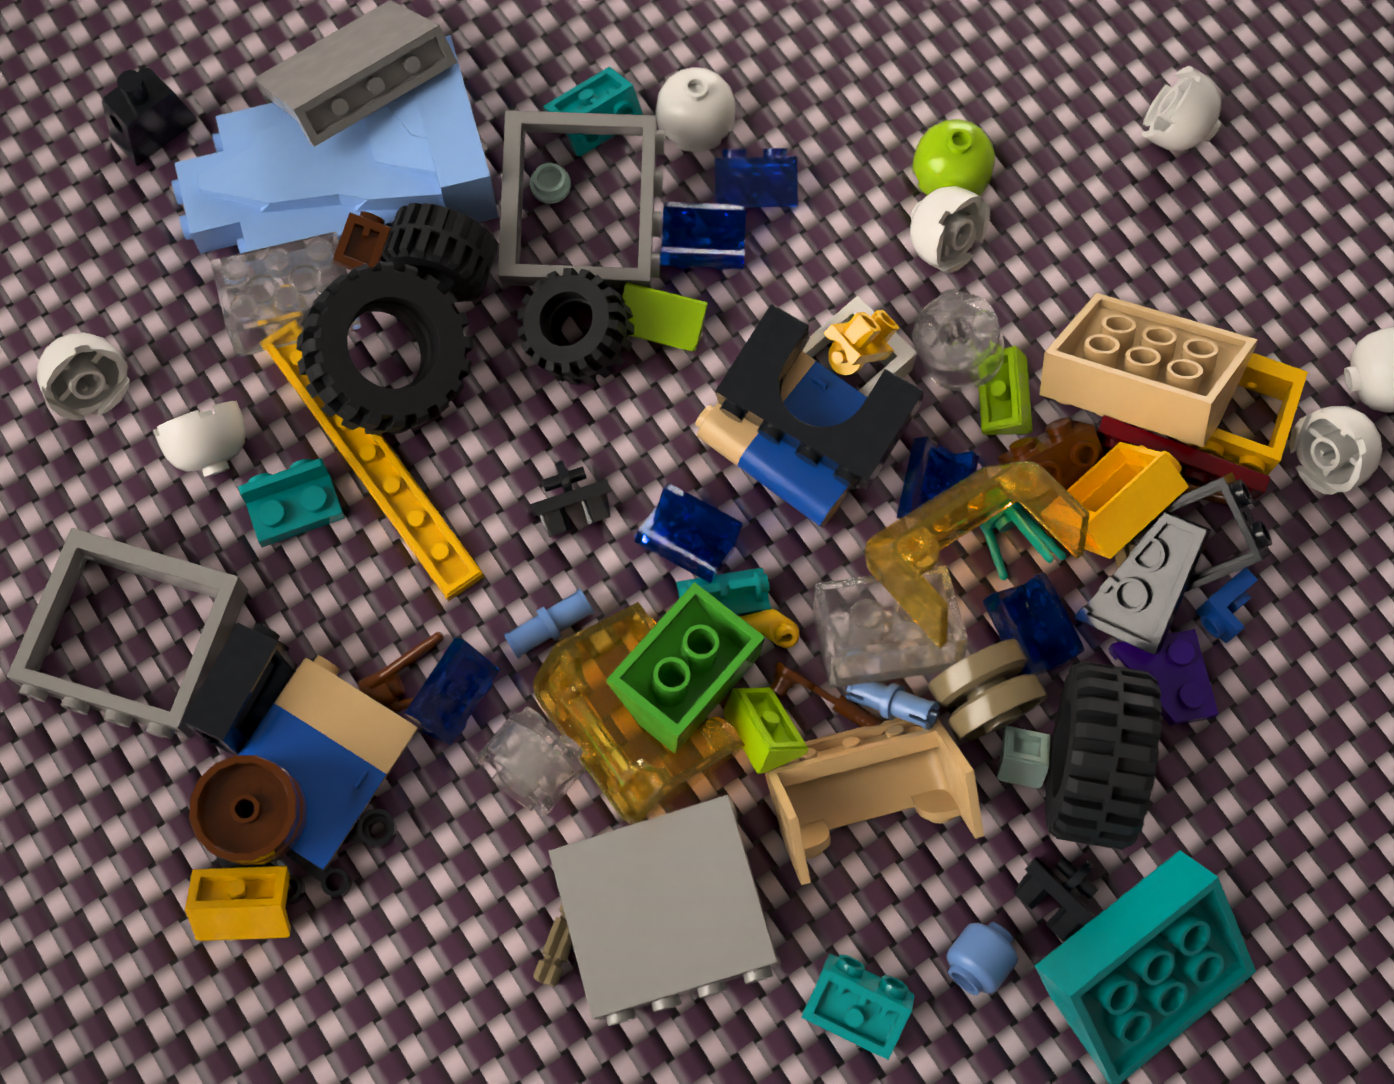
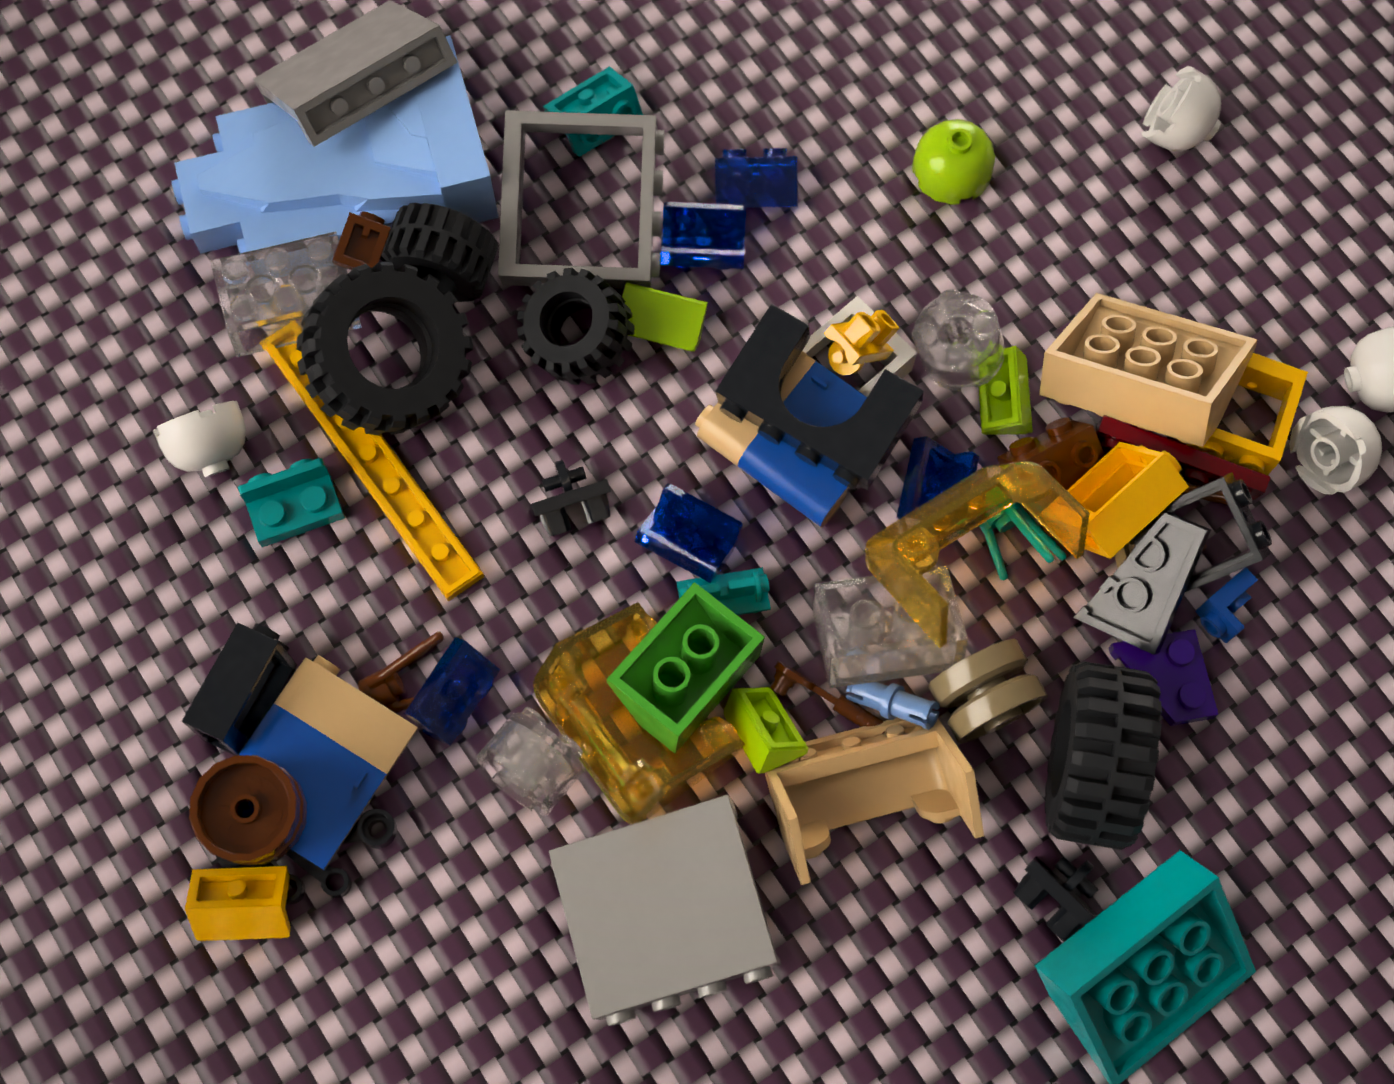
(82, 375): white cylinder -> none
(85, 546): light grey window -> none
(144, 114): black torso -> none
(548, 623): medium blue pin -> none
(550, 183): light aqua plate -> none
(556, 951): dark tan axle -> none
(696, 109): white cylinder -> none
(774, 627): yellow arm -> none
(859, 1005): teal bracket -> none
(947, 226): white cylinder -> none
(981, 958): medium blue head -> none
(1024, 757): light aqua slope -> none
(1038, 623): clear blue bracket -> none

